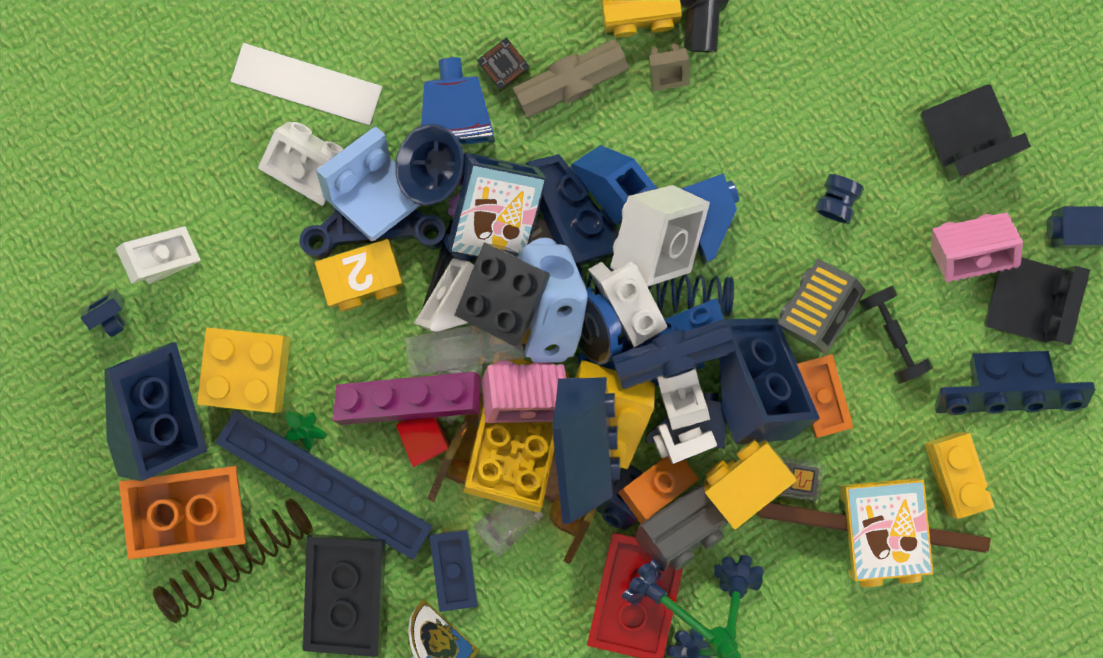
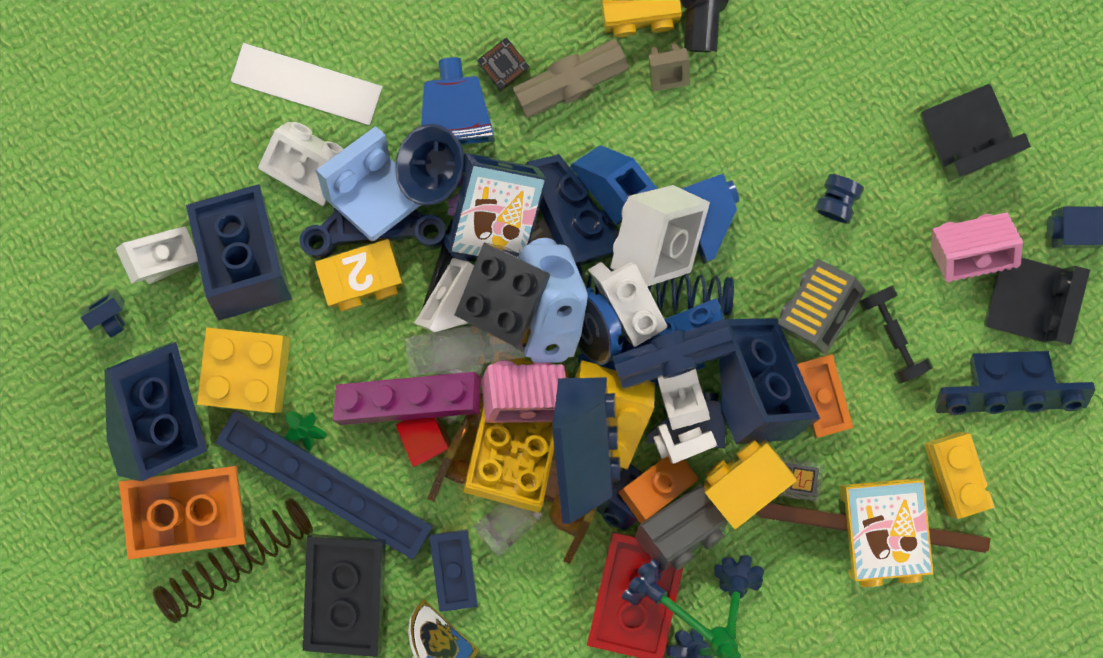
(237, 253): none -> dark blue slope

